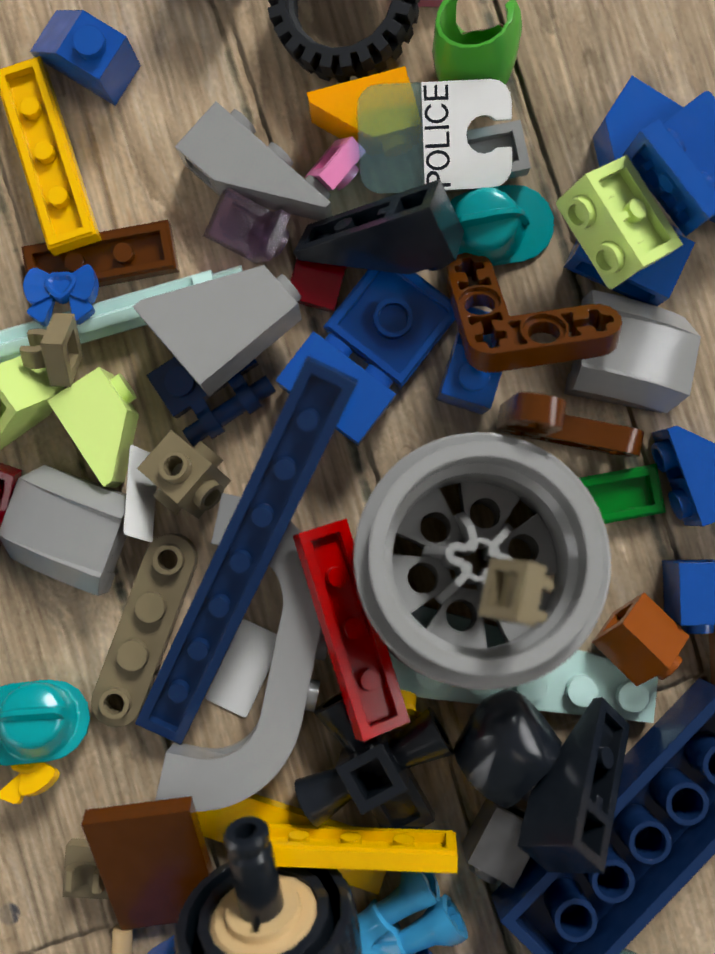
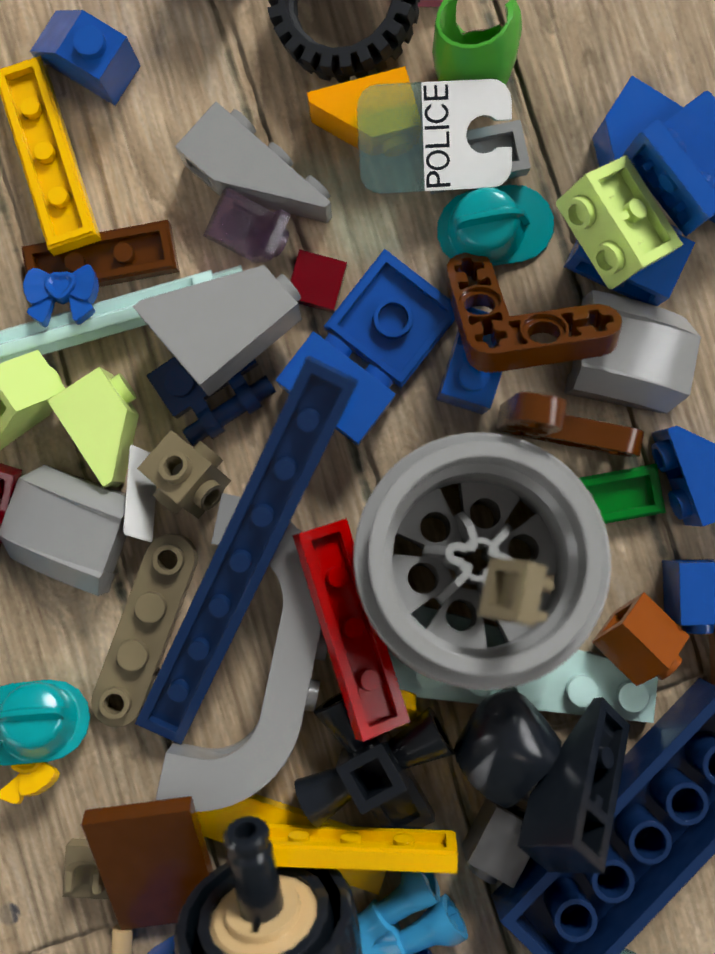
(55, 348): dark tan tile -> none
(243, 669): white sticker -> none
(337, 164): bright pink plate -> none
(389, 235): black slope -> none

